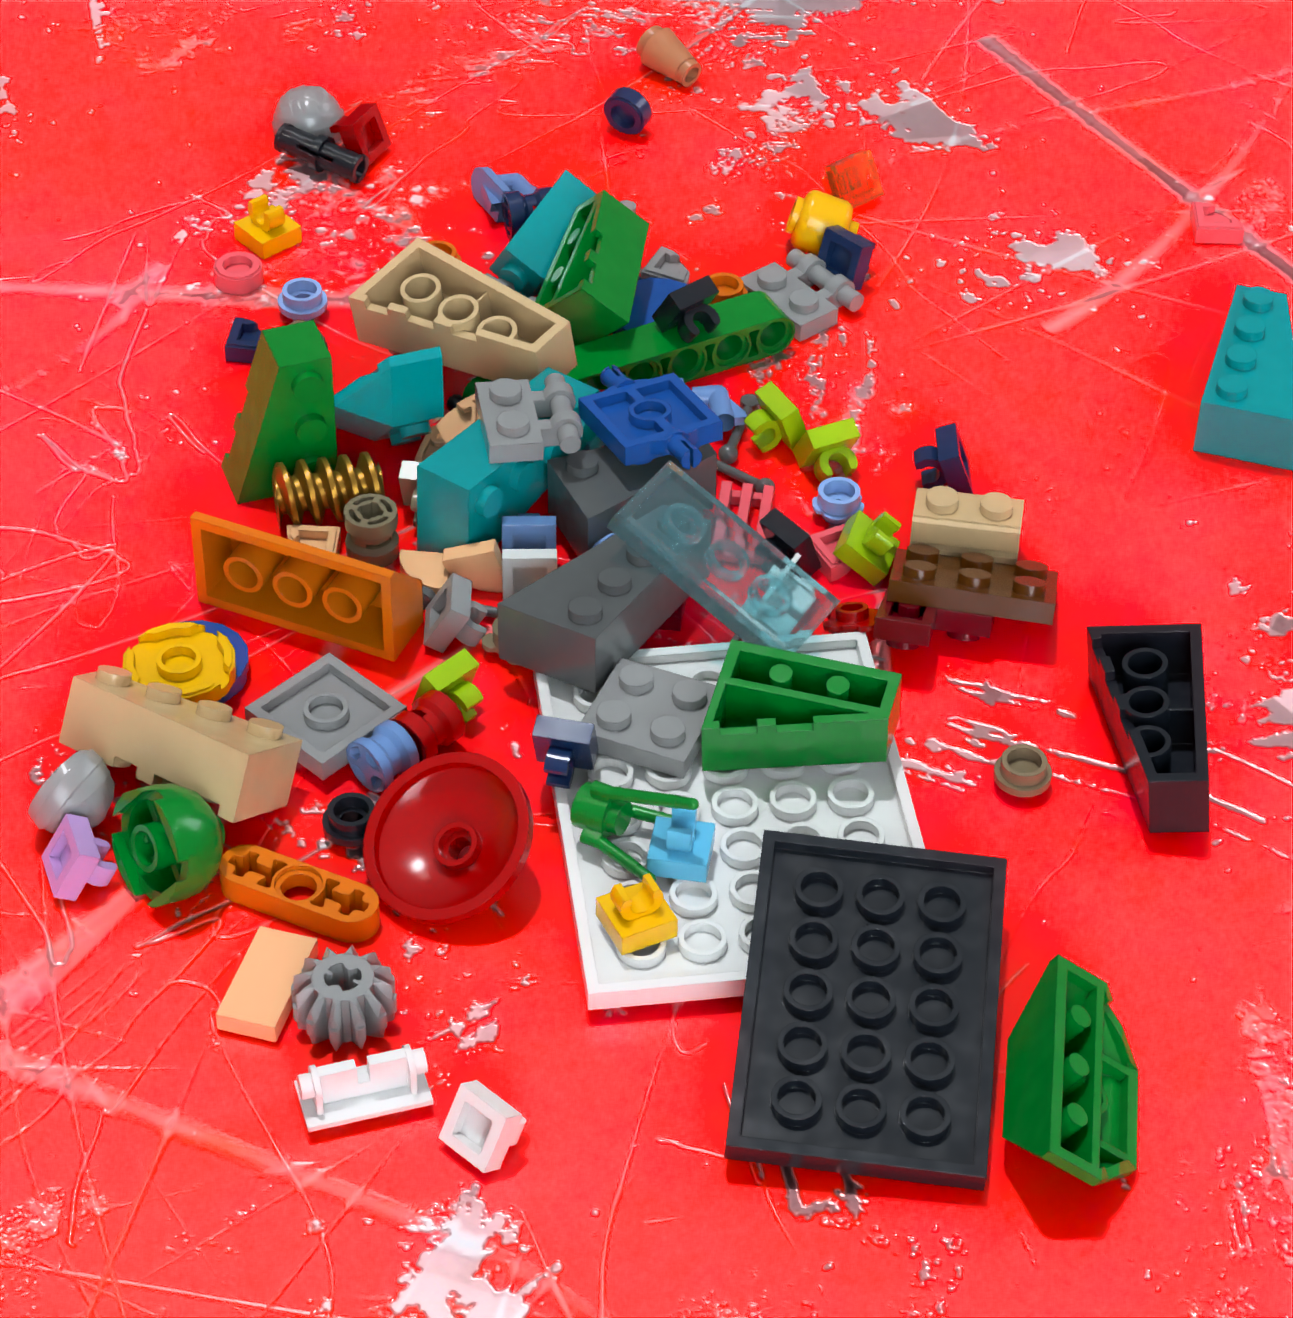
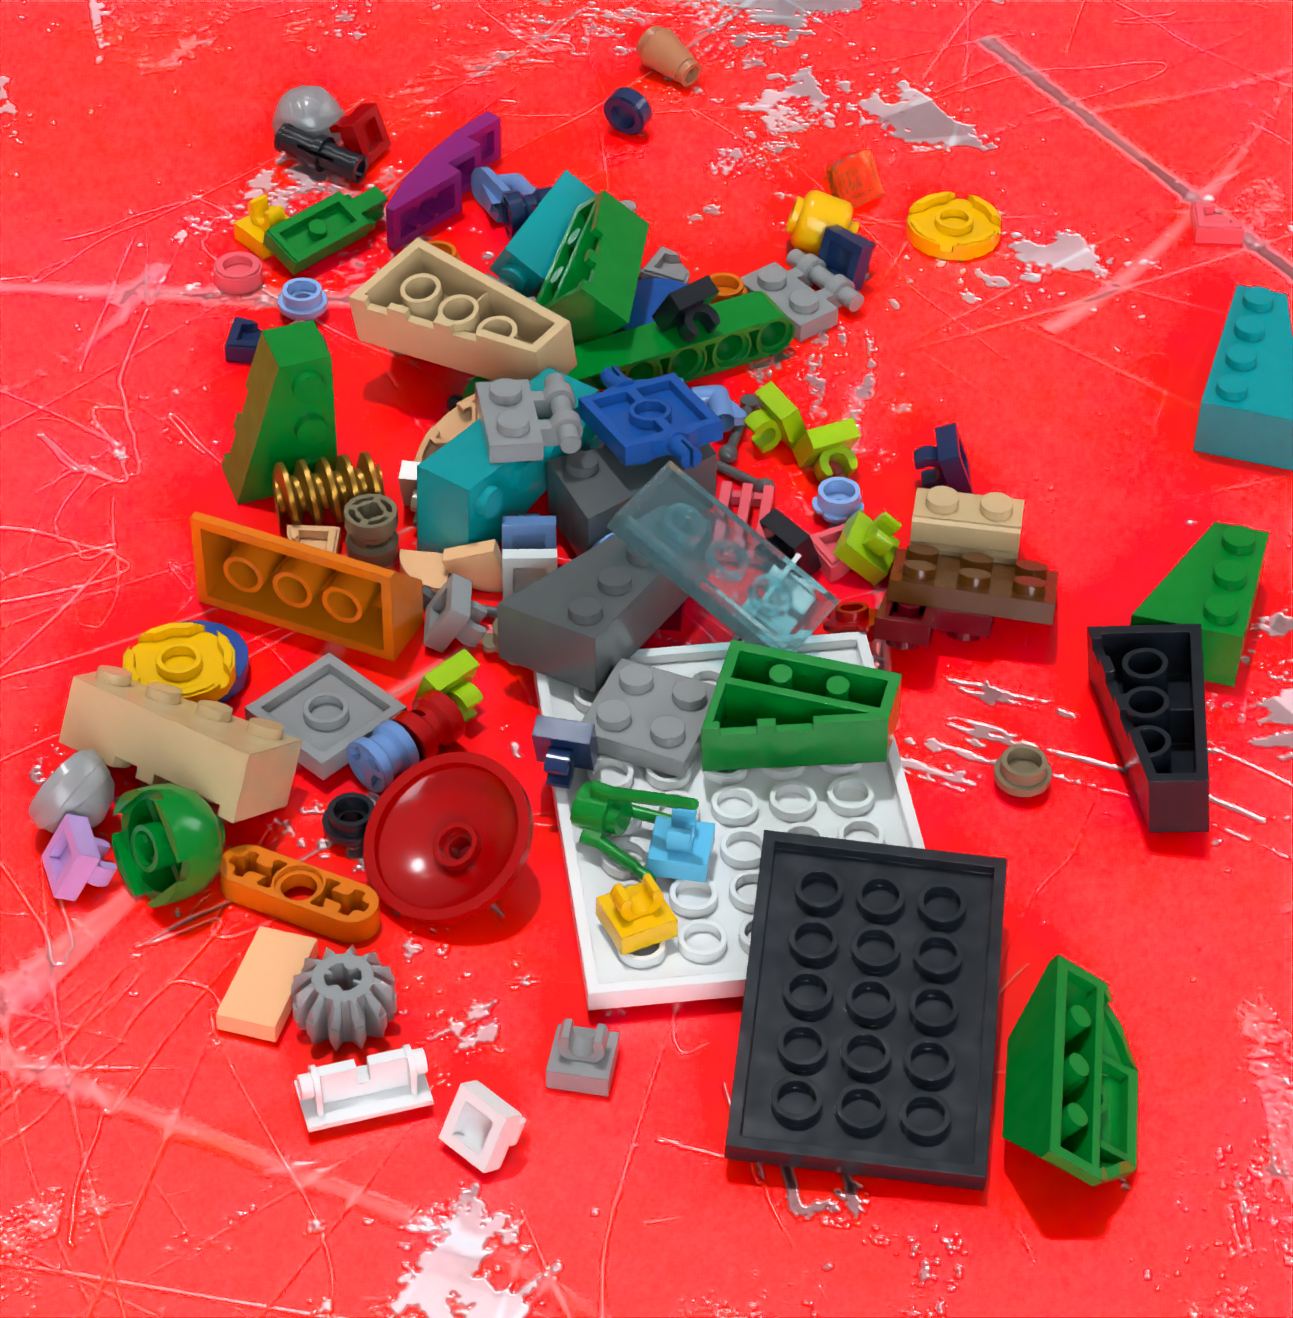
(324, 228): none -> green hinge
(395, 399): teal wedge -> none
(441, 178): none -> magenta slope
(582, 1058): none -> light grey tile
(953, 226): none -> yellow tile
(1215, 589): none -> green wedge

